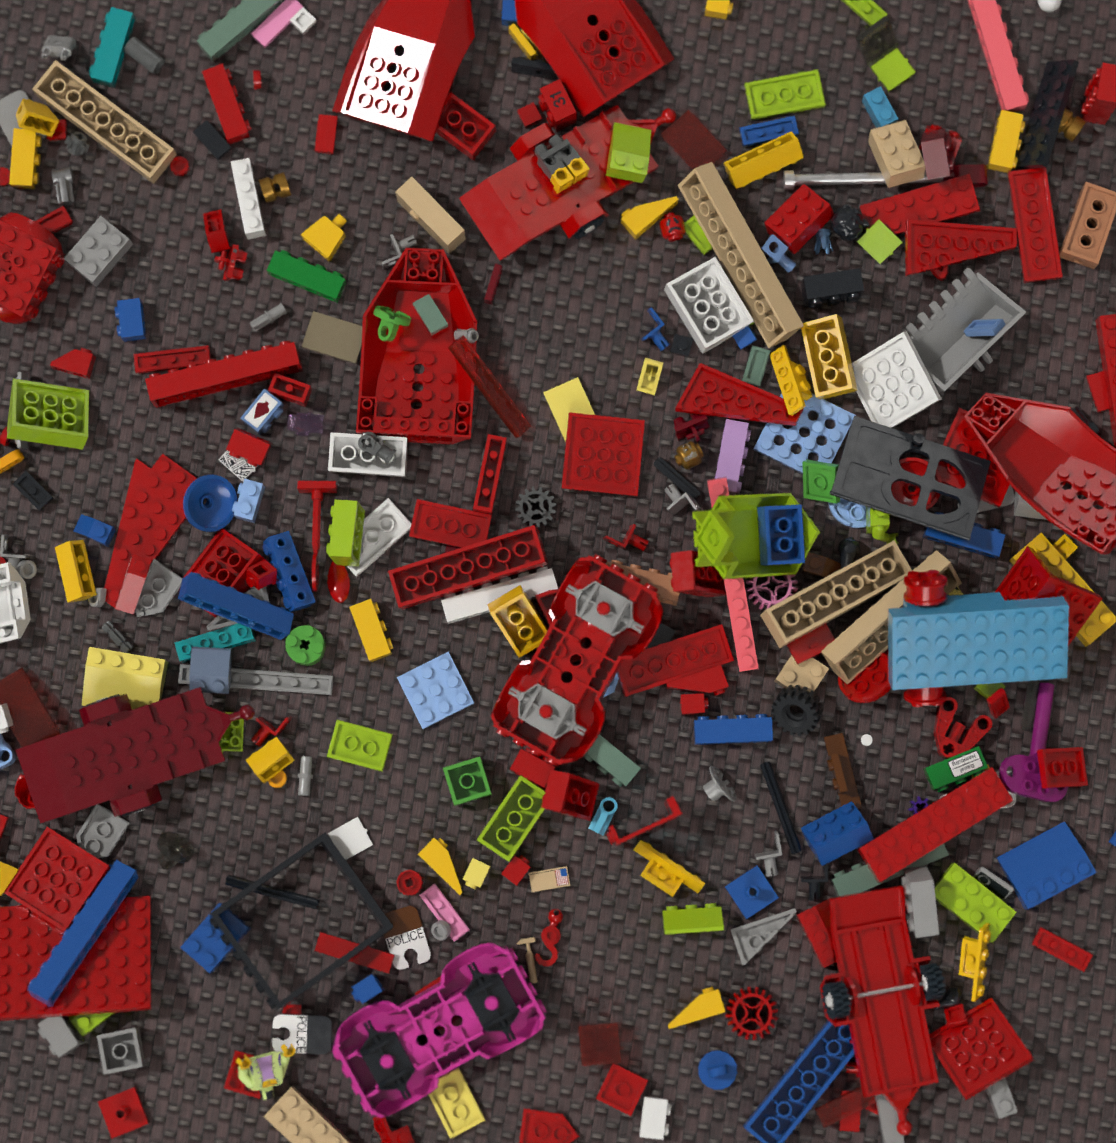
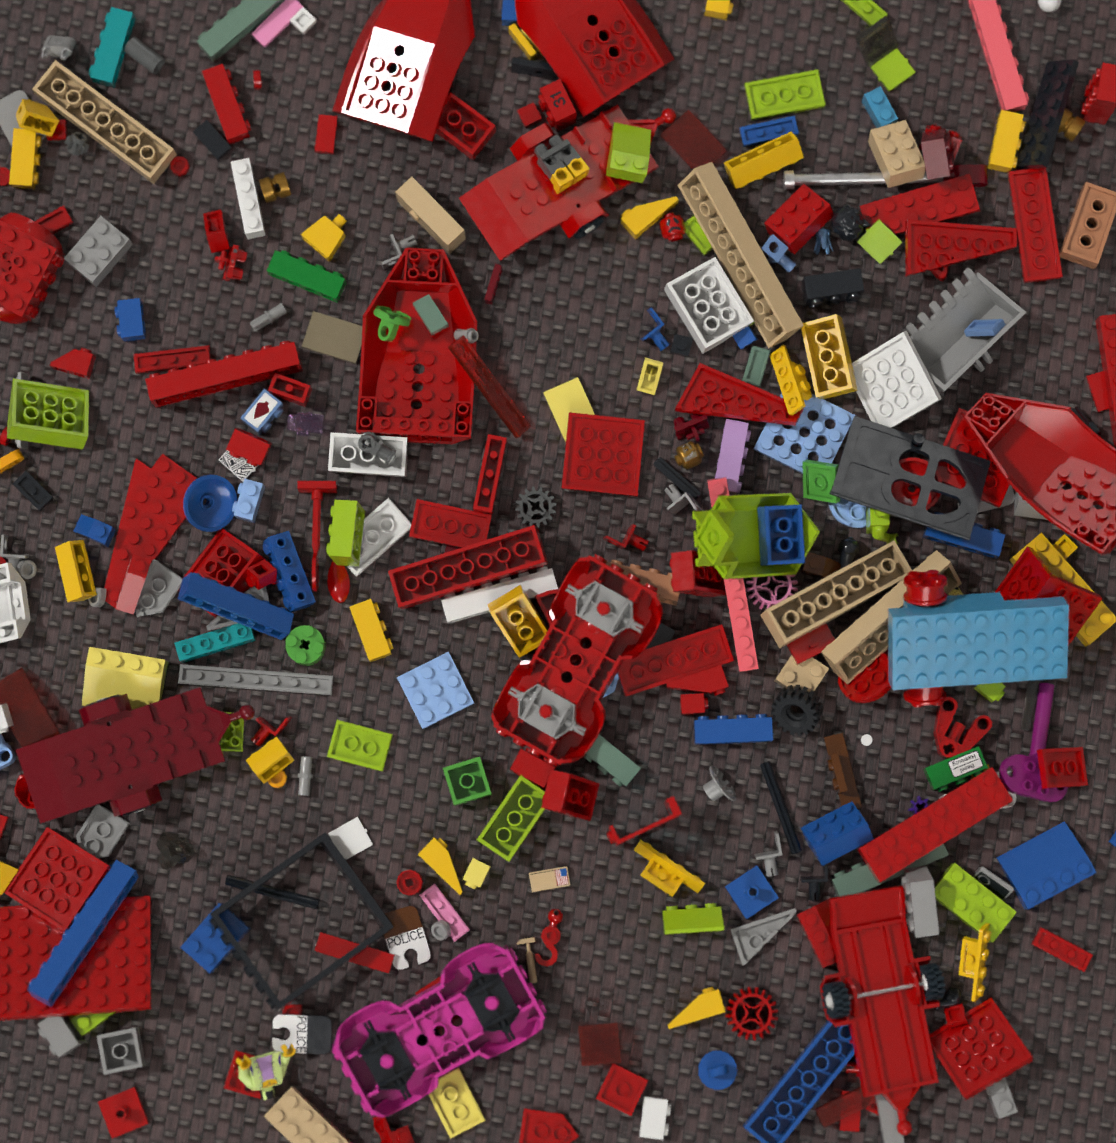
(63, 181): flat silver piece -> none
(117, 637): dark grey axle -> none
(210, 669): sand blue slope -> none
(367, 989): blue brick -> none
(516, 869): red brick -> none
(602, 817): medium azure piece -> none
(998, 703): red tile -> none

